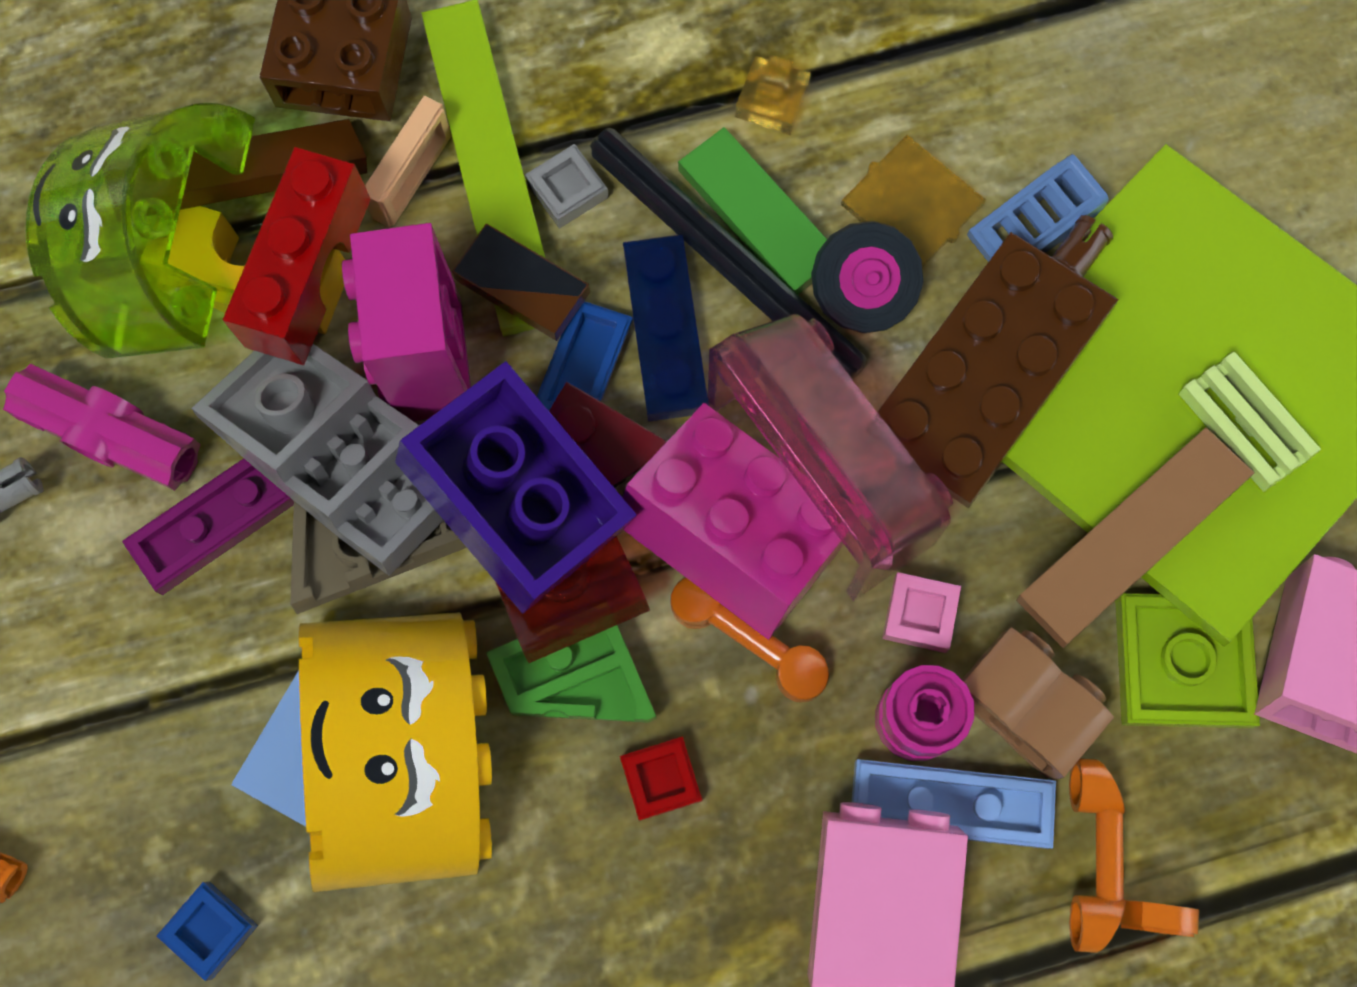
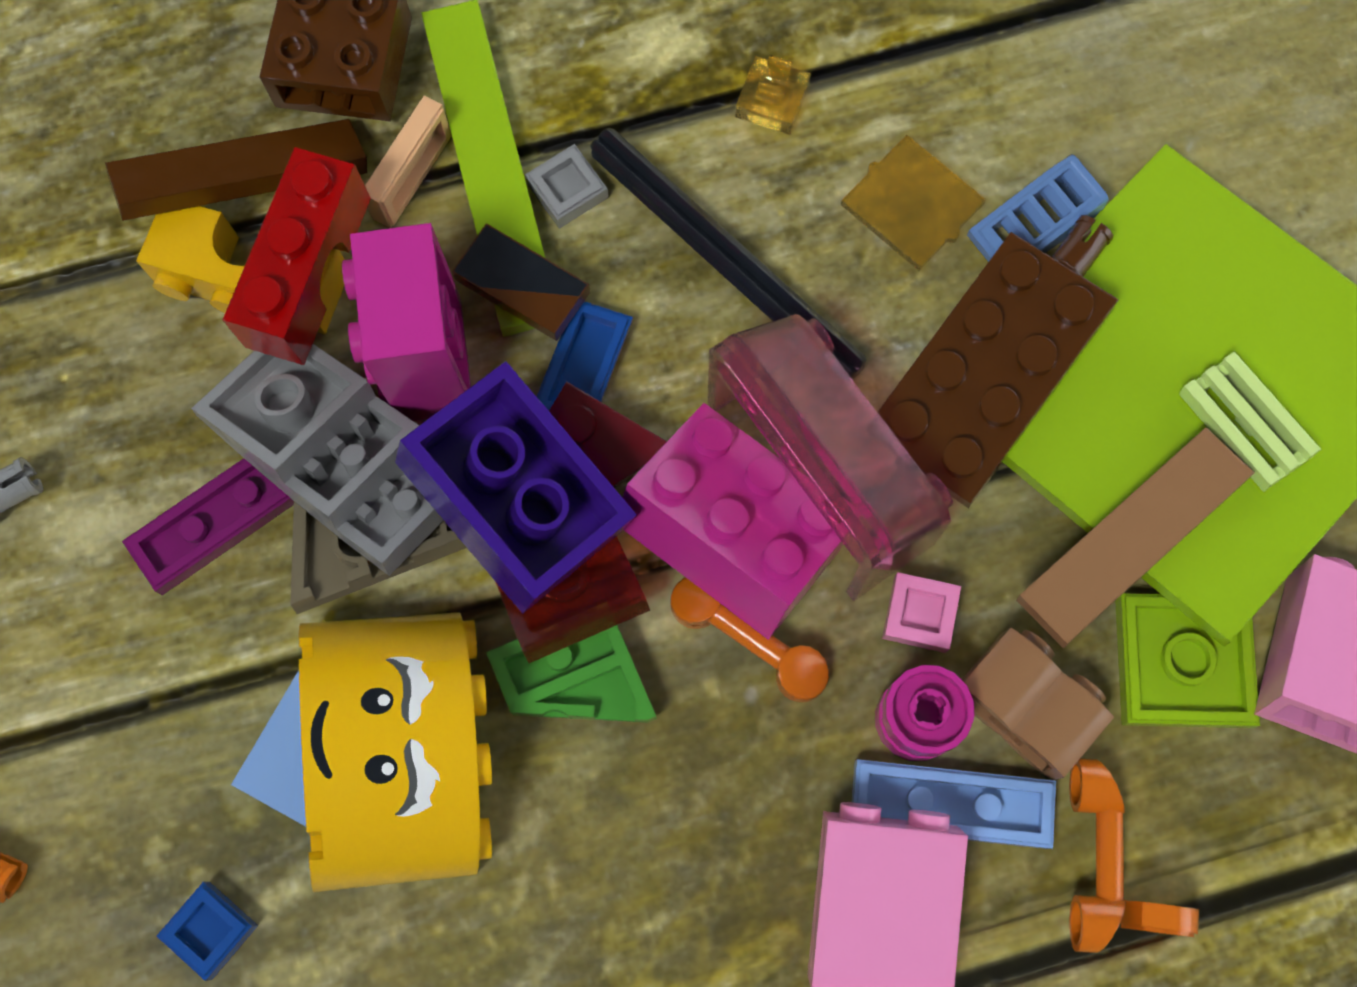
(101, 426): dark pink piece -> none
(107, 225): clear neon green cylinder -> none
(661, 778): red tile -> none
(665, 327): clear blue plate -> none
(754, 208): bright green tile -> none
(867, 277): black wheel -> none

